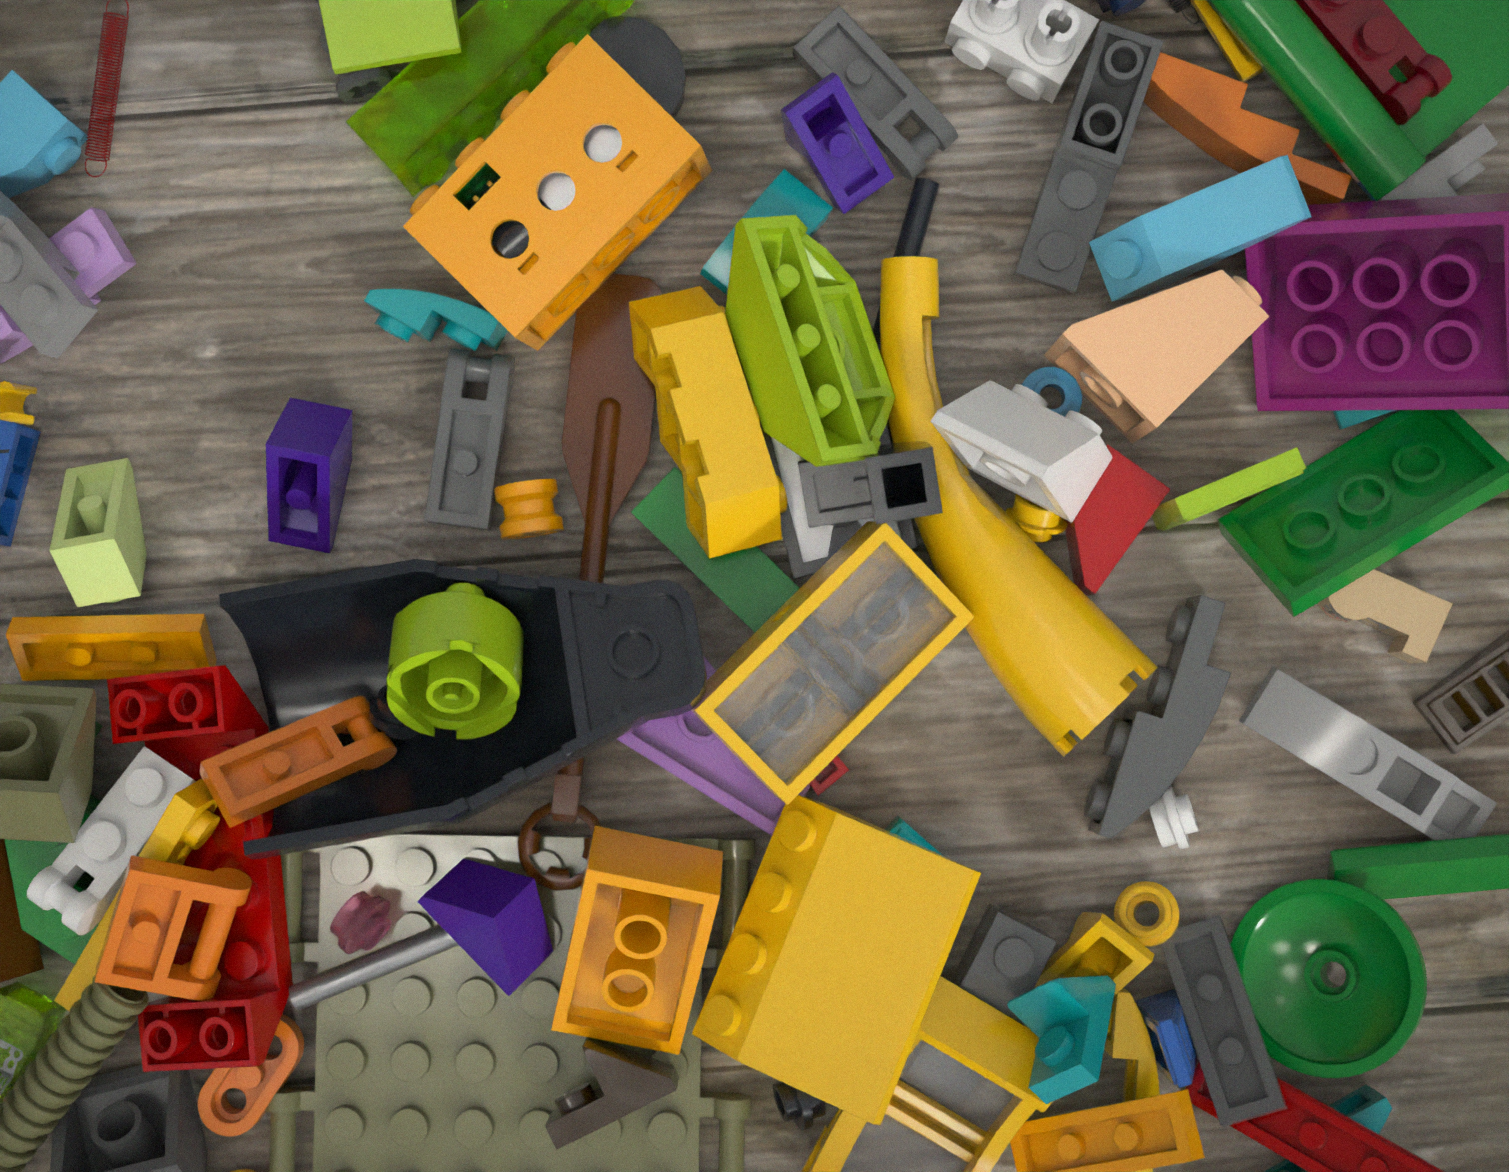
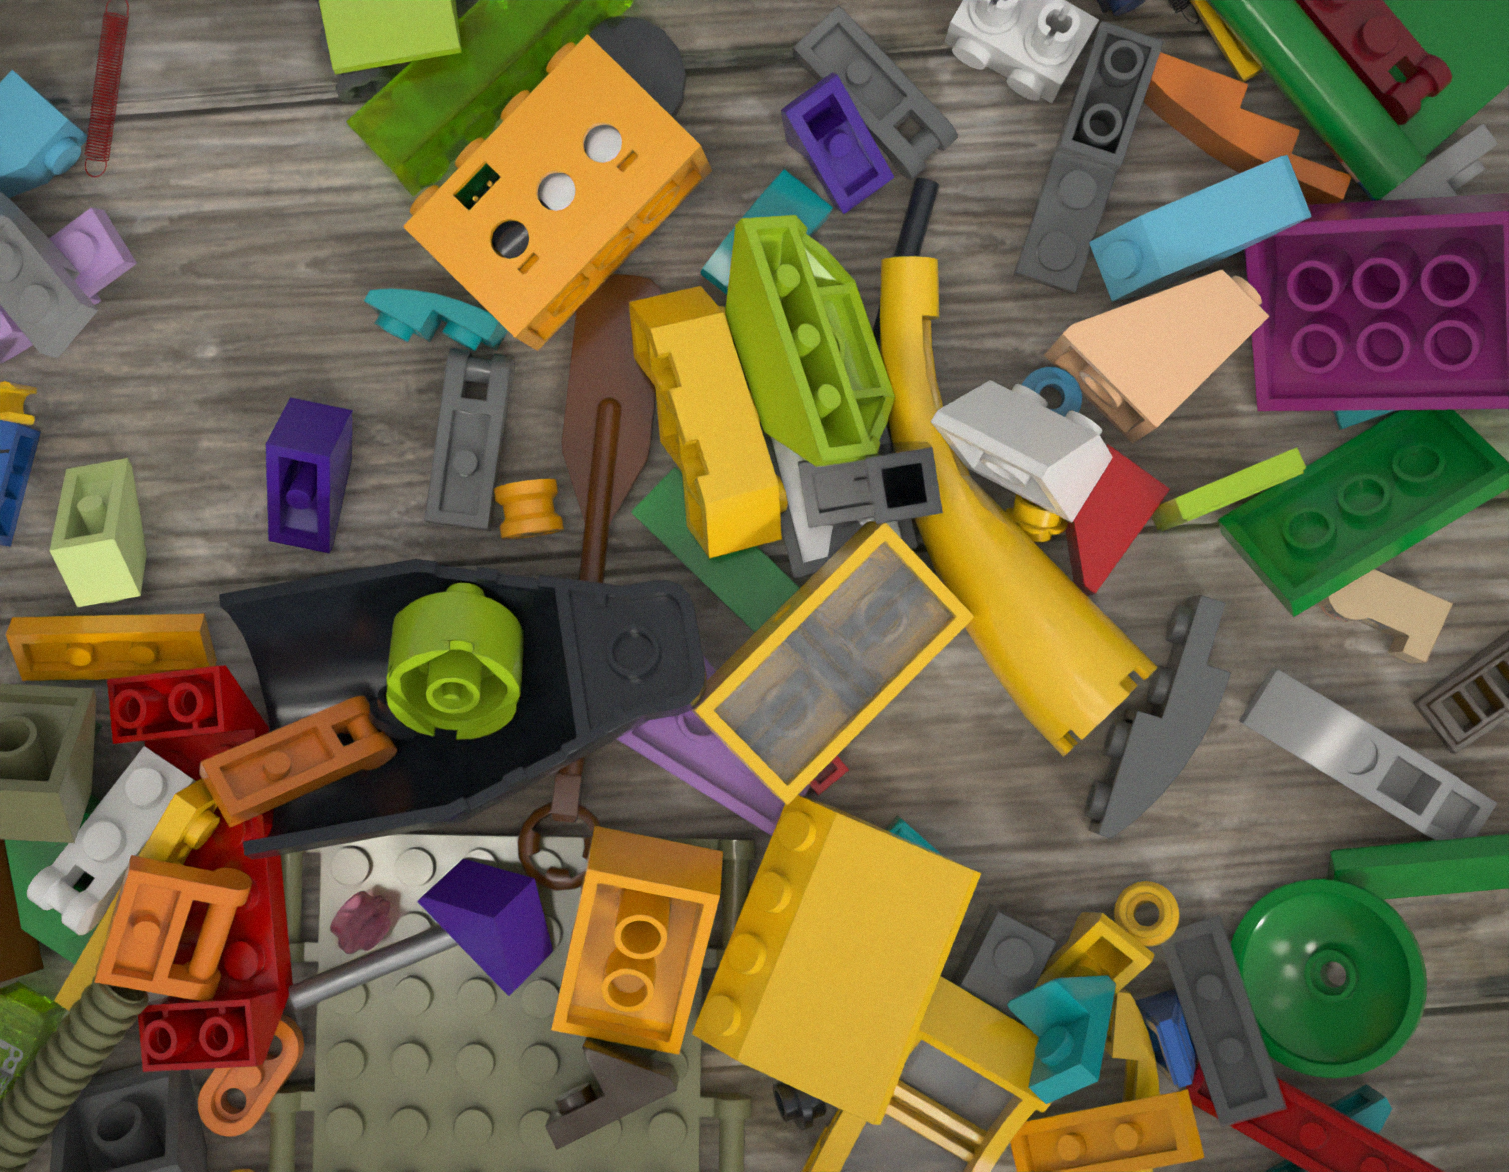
(1173, 819): white plate -> none

